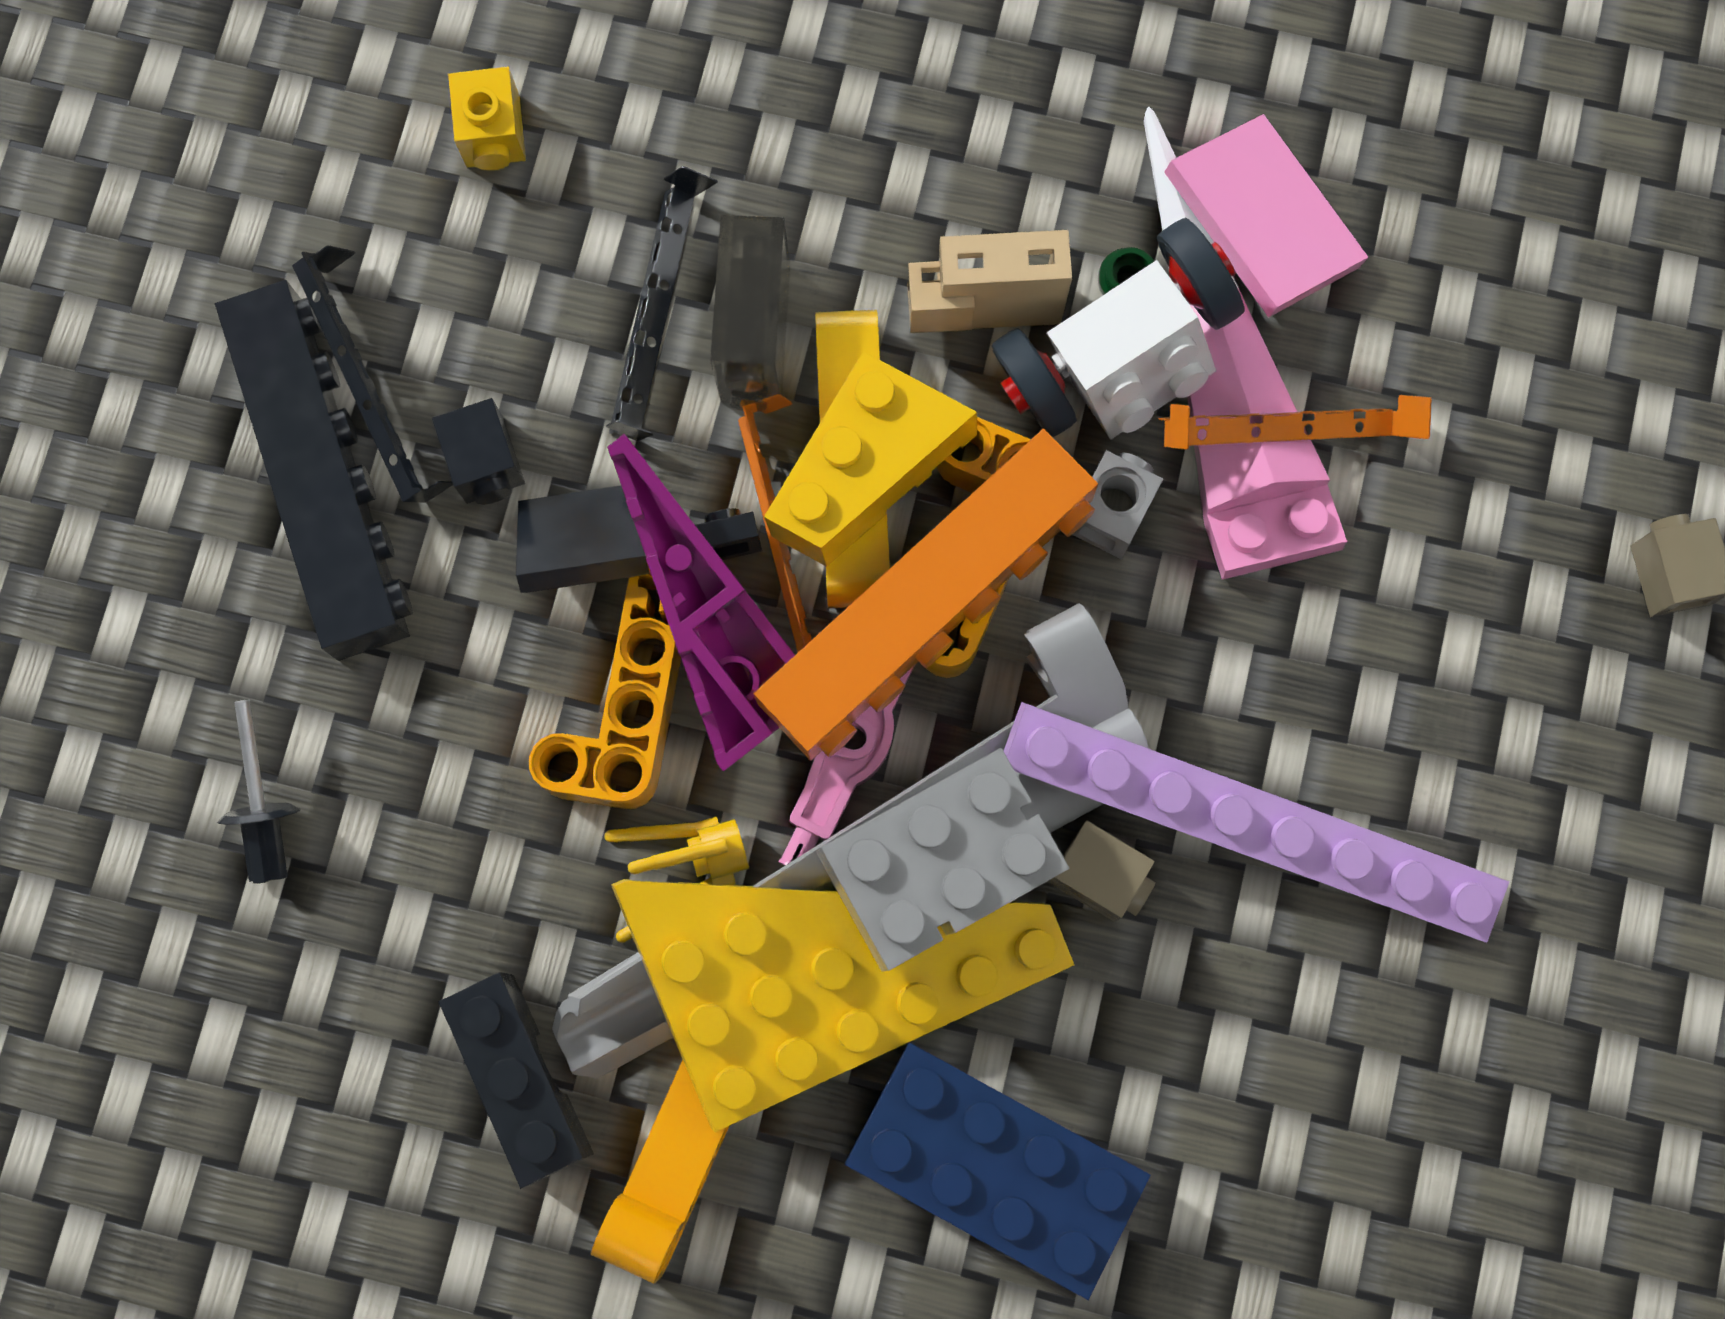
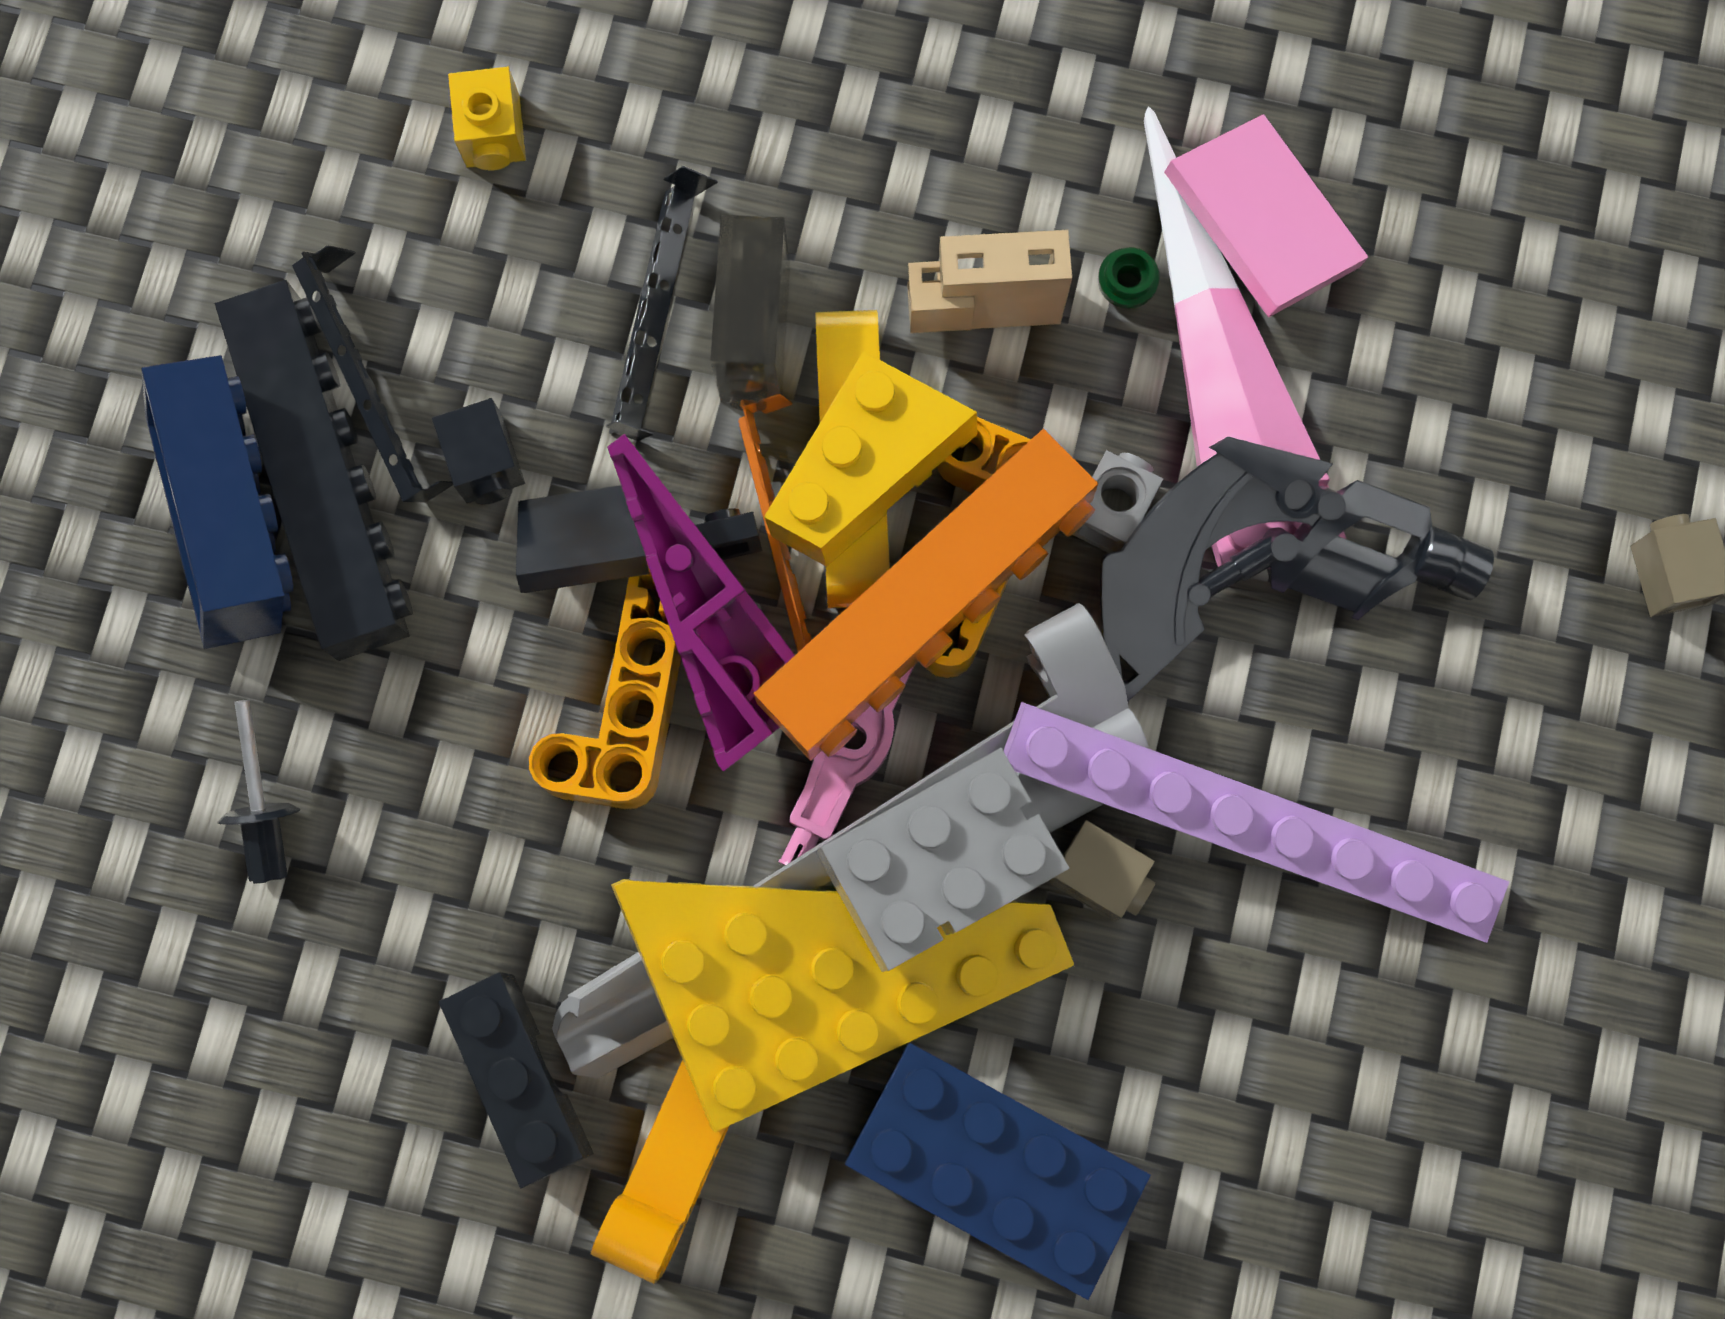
(216, 500): none -> dark blue piece
(713, 849): yellow plant -> none
(1130, 344): white brick -> none
(1154, 582): none -> black piece
(1410, 421): orange piece -> none

